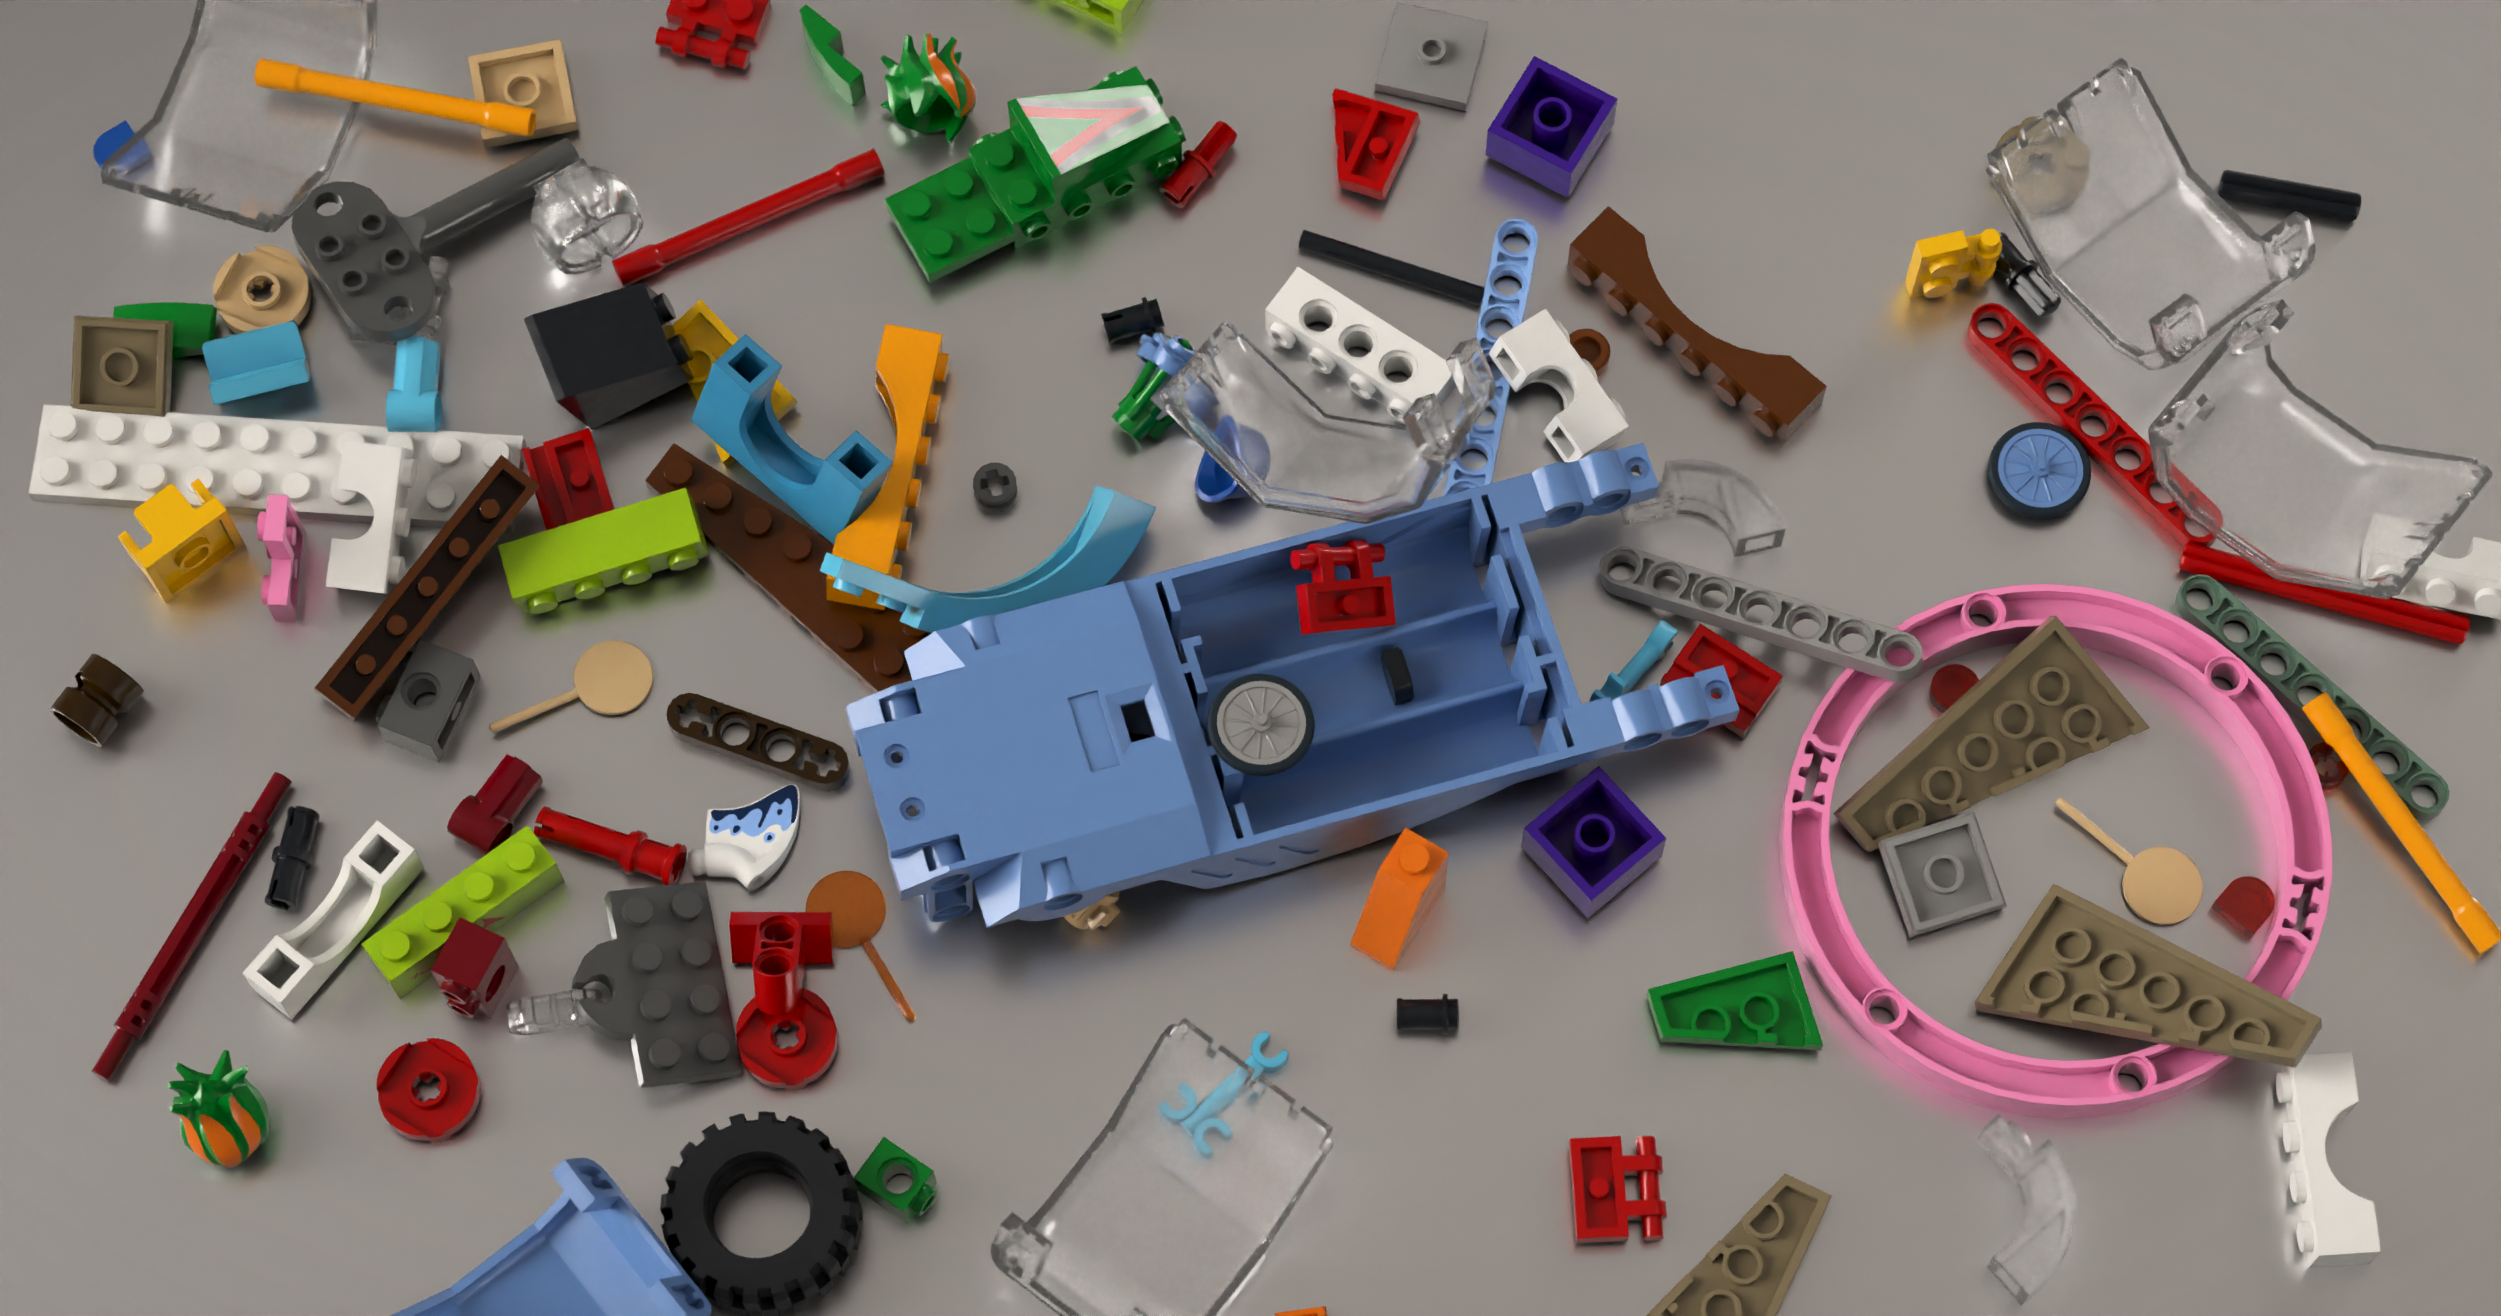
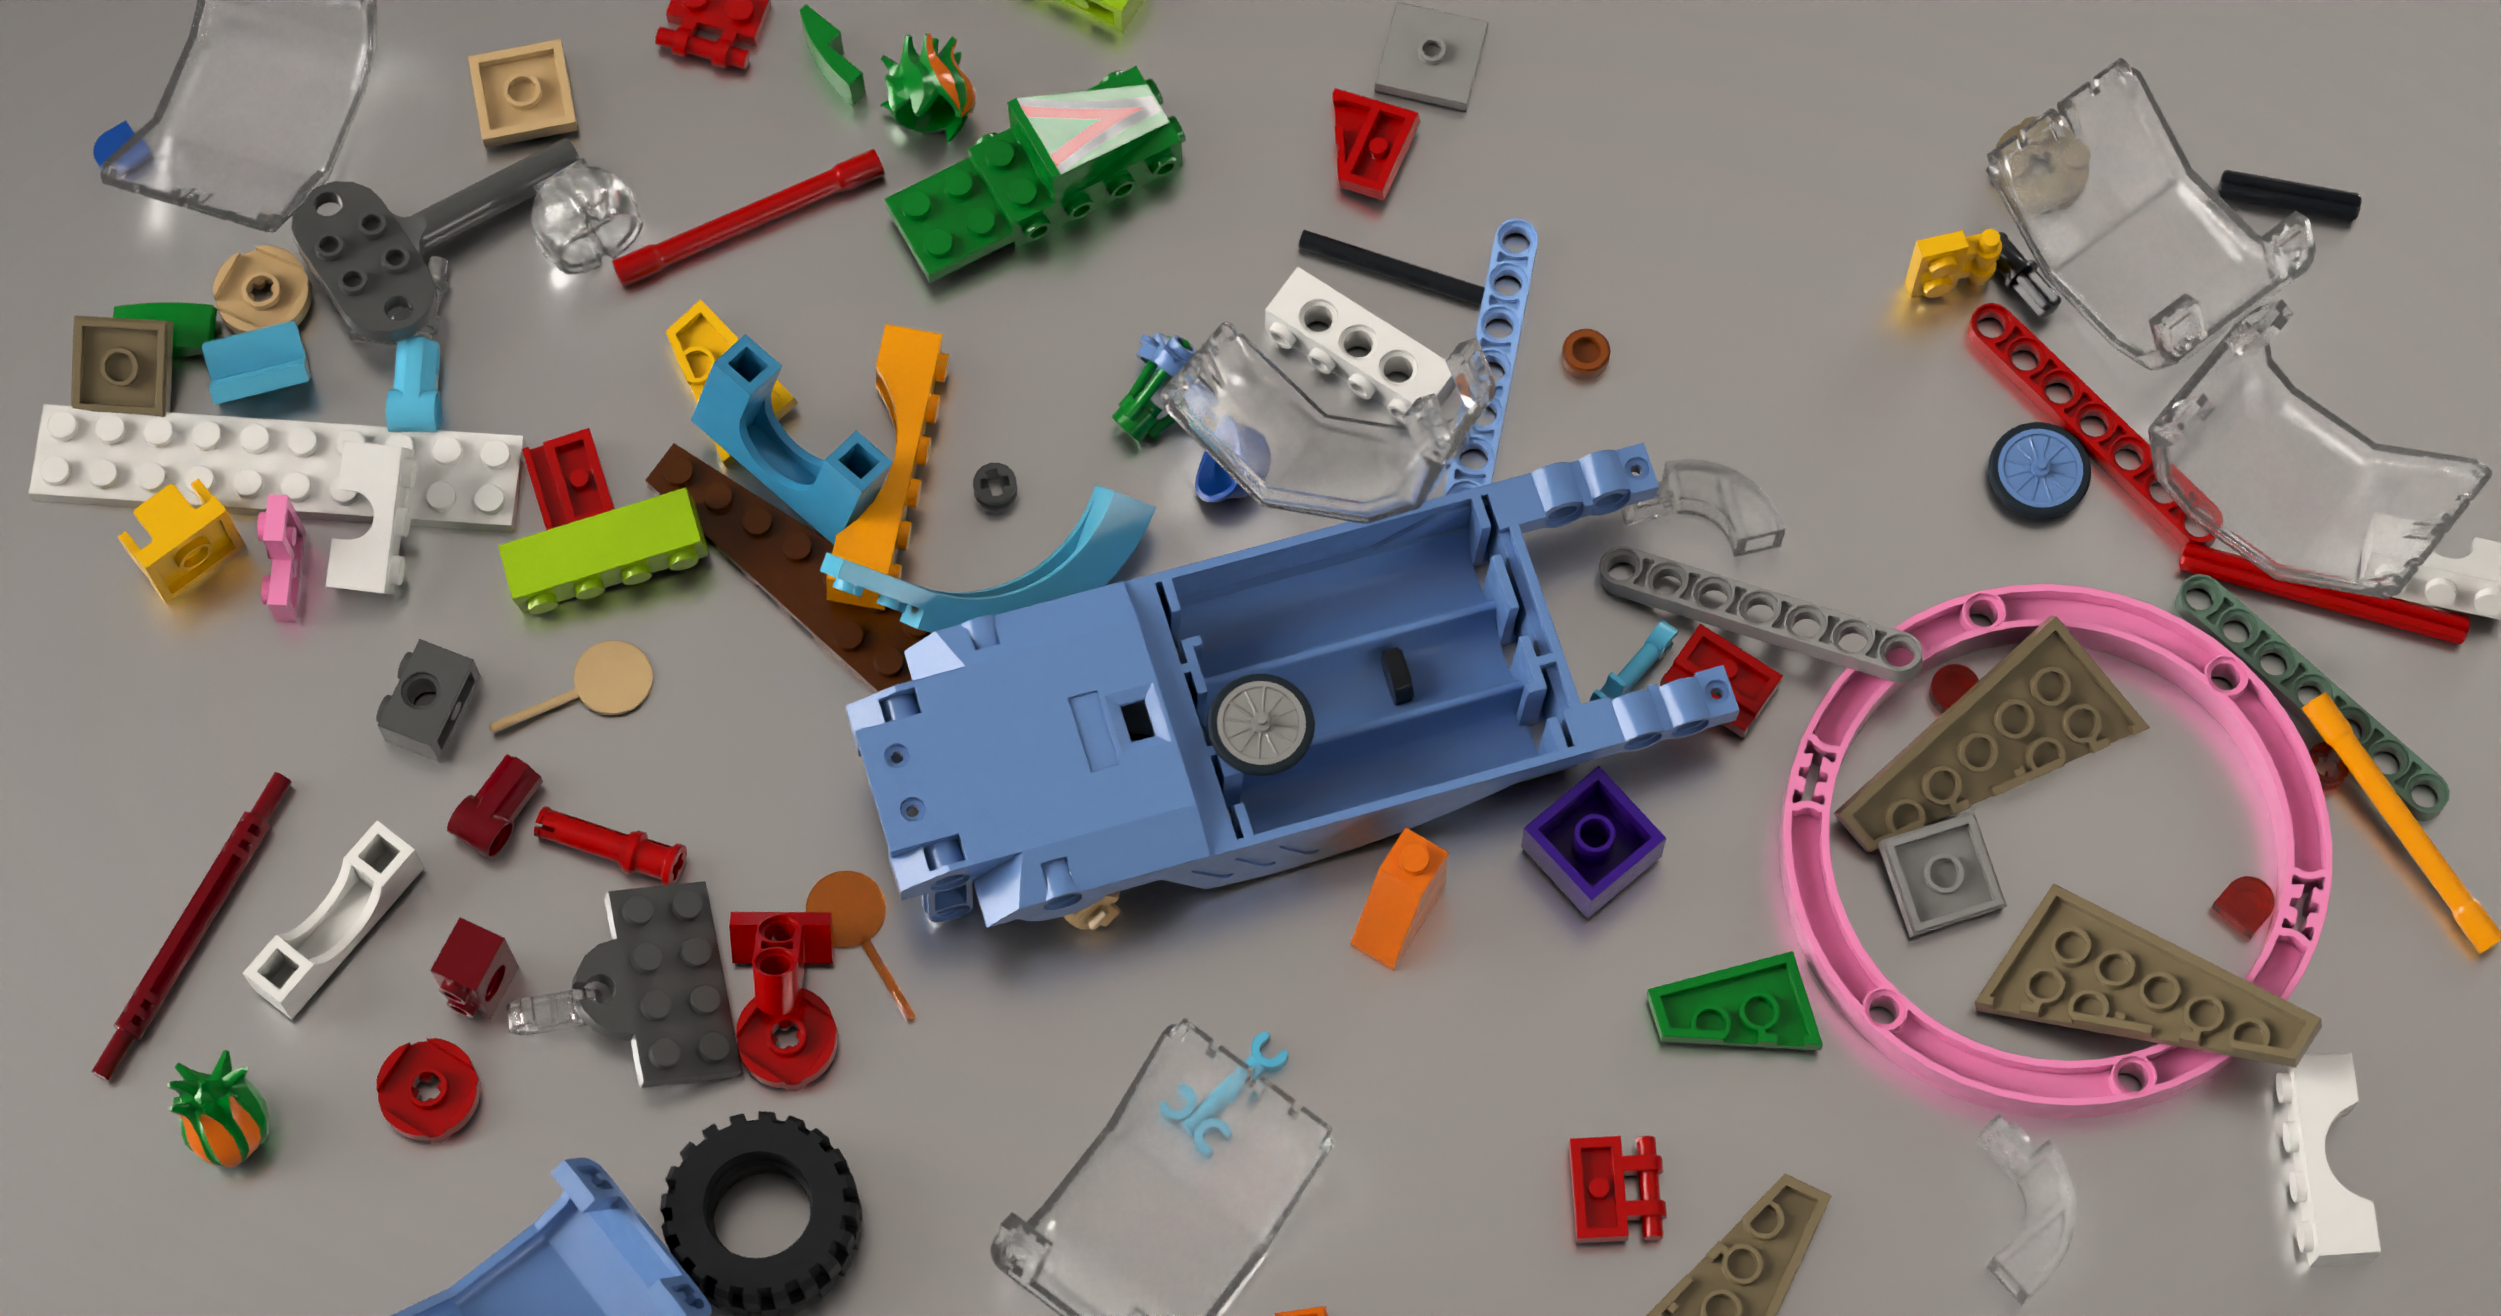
(96, 700): dark brown wheel -> none
(292, 858): black pin -> none
(426, 587): reddish brown brick -> none
(483, 894): lime brick -> none
(492, 115): light orange piece -> none
(610, 352): black slope -> none
(749, 839): white arm -> none
(755, 748): dark brown beam -> none
(887, 1161): green brick -> none
(1133, 320): black pin -> none
(1198, 164): red axle -> none
(1343, 604): red plate -> none
(1428, 1014): black pin -> none
(1543, 353): white arch -> none
(1551, 126): dark purple brick -> none
(1766, 386): reddish brown arch -> none
(2157, 883): tan piece -> none

